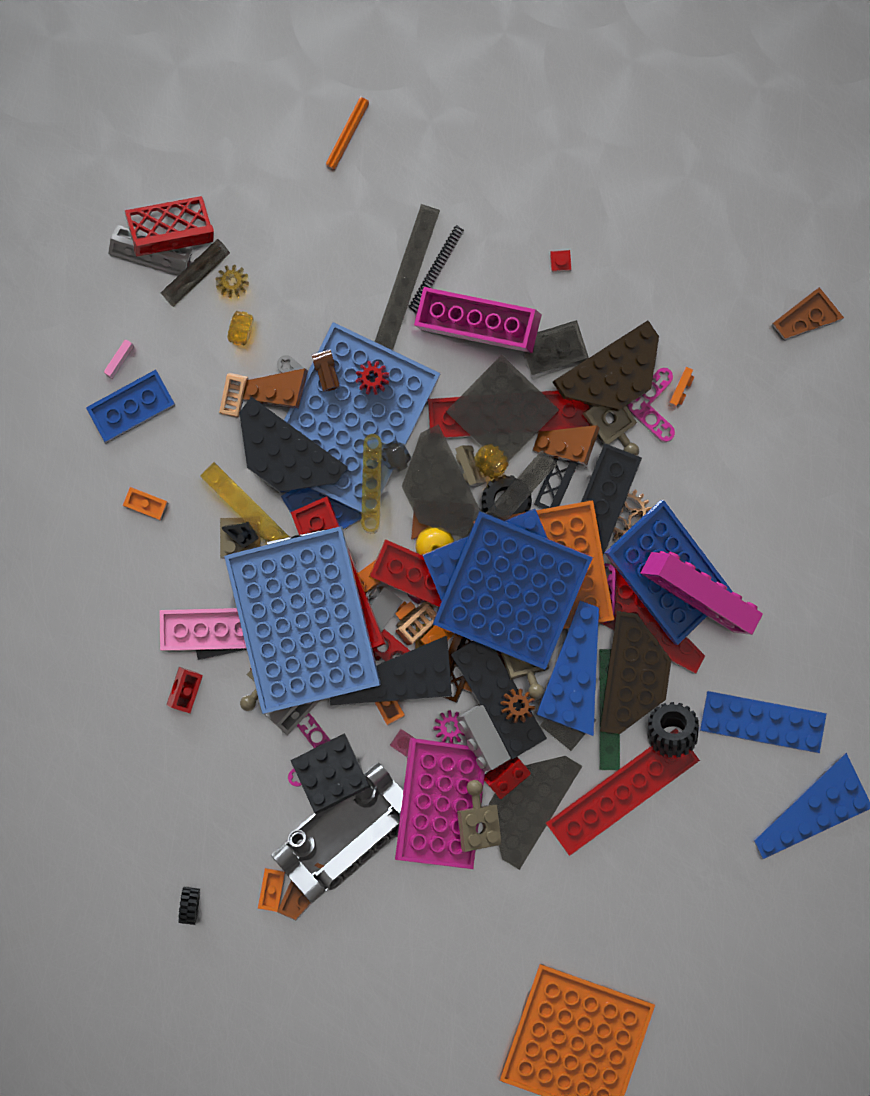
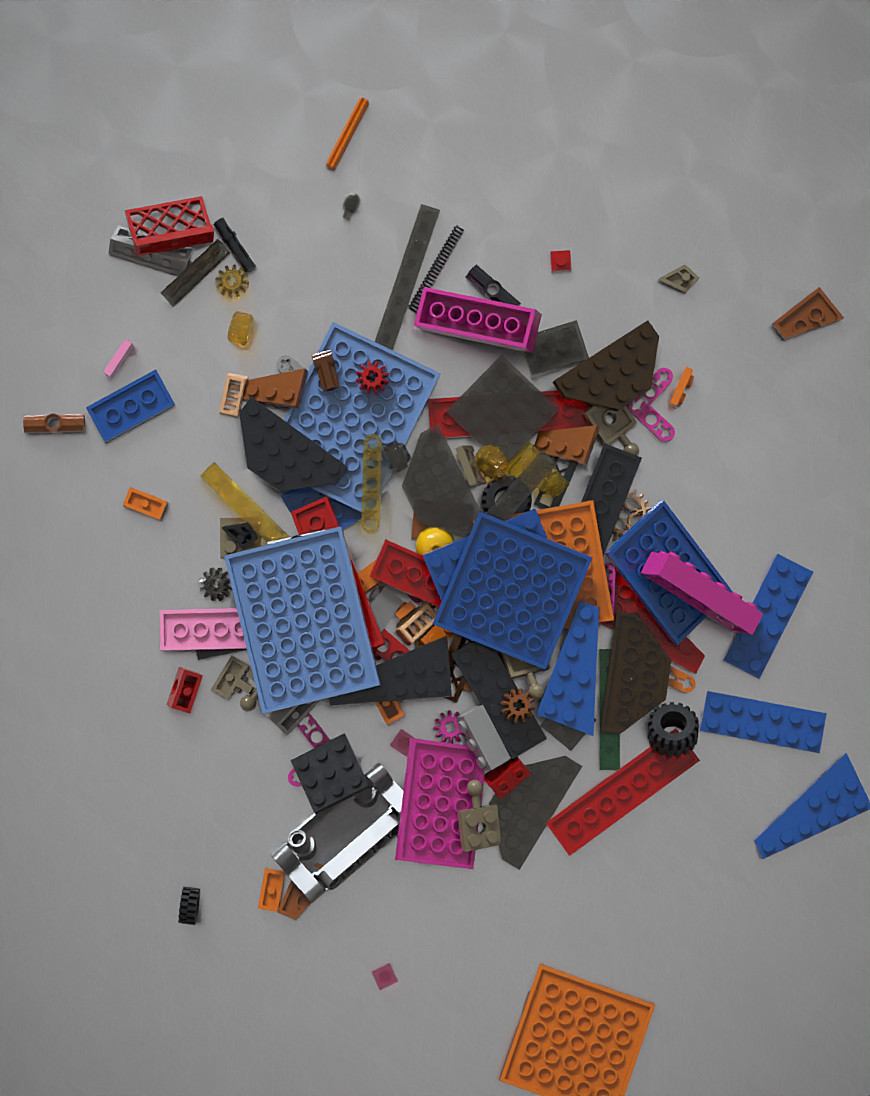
(41, 423): none -> dark orange piece
(209, 582): none -> clear smoke gear
(229, 237): none -> black pin
(232, 679): none -> dark tan hinge
(350, 204): none -> clear smoke cylinder
(384, 976): none -> clear pink plate
(483, 281): none -> black piece
(552, 484): none -> clear yellow wing
(681, 278): none -> dark tan piece
(683, 676): none -> orange beam
(777, 602): none -> blue plate

